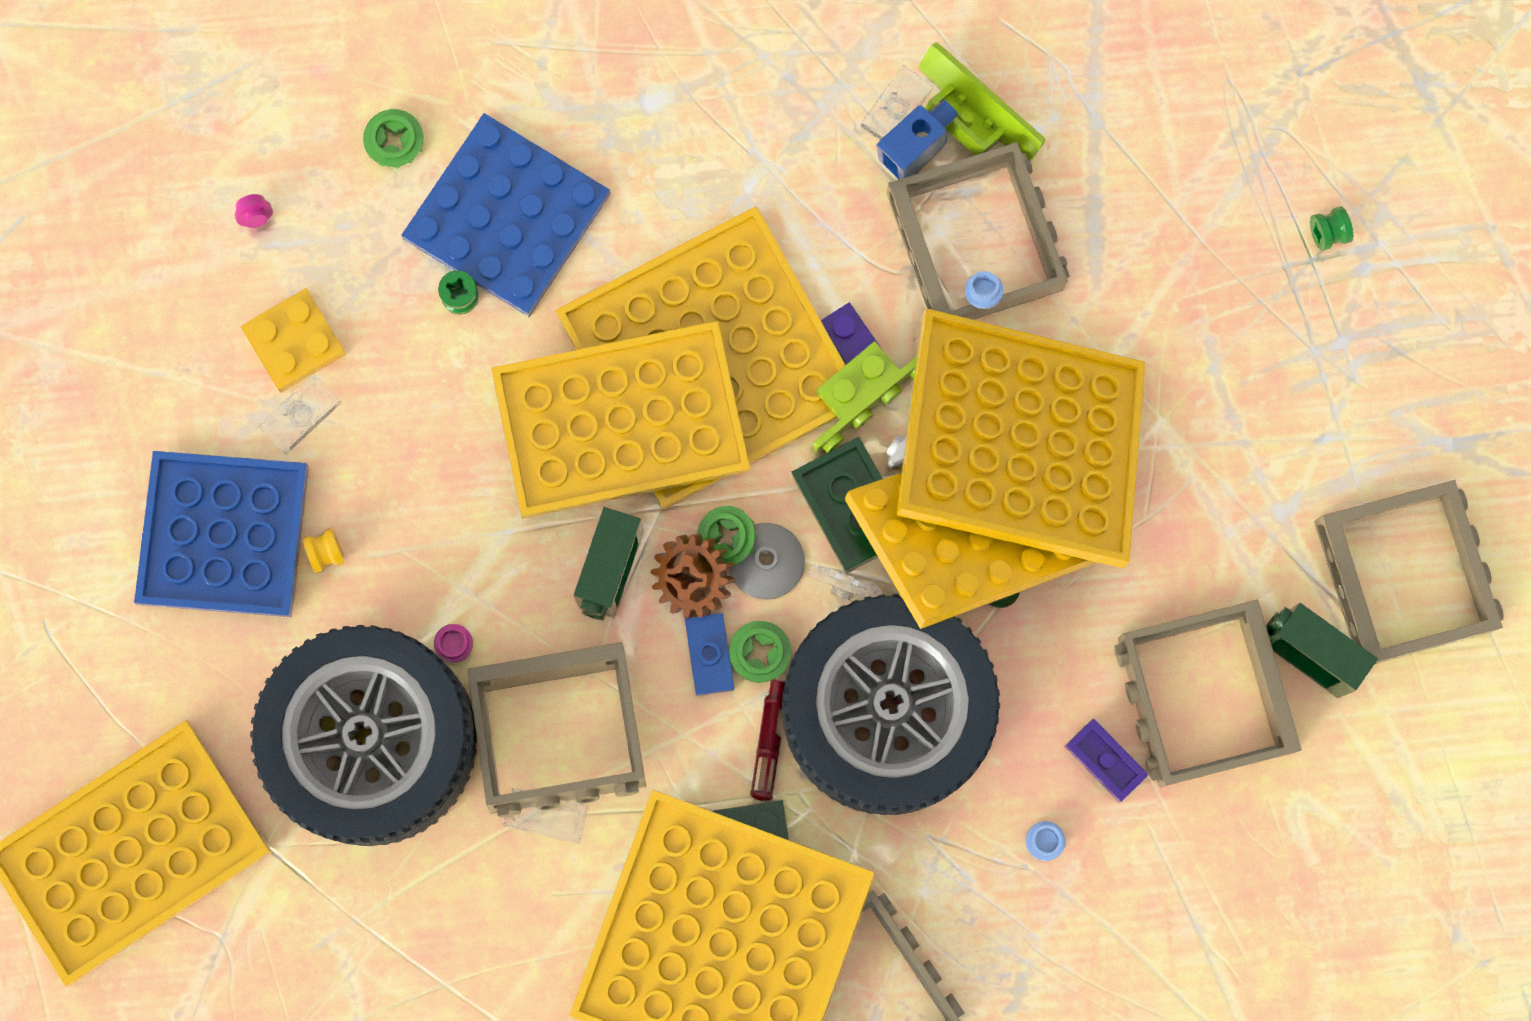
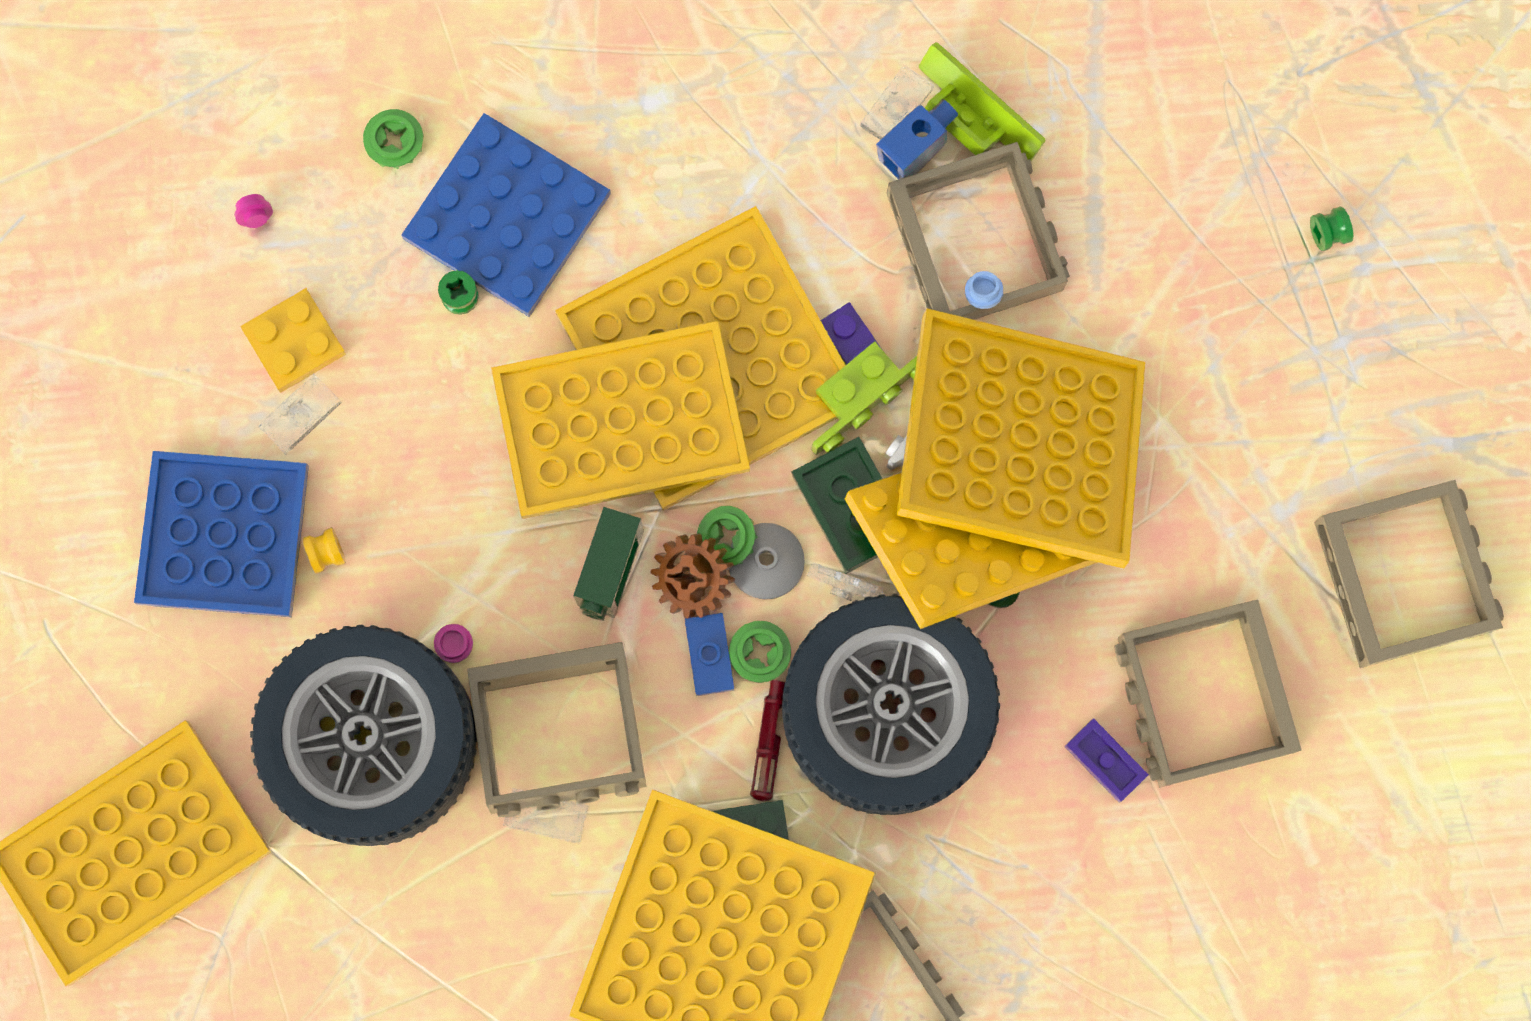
(1045, 841): light blue plate -> none
(1319, 650): dark green window -> none

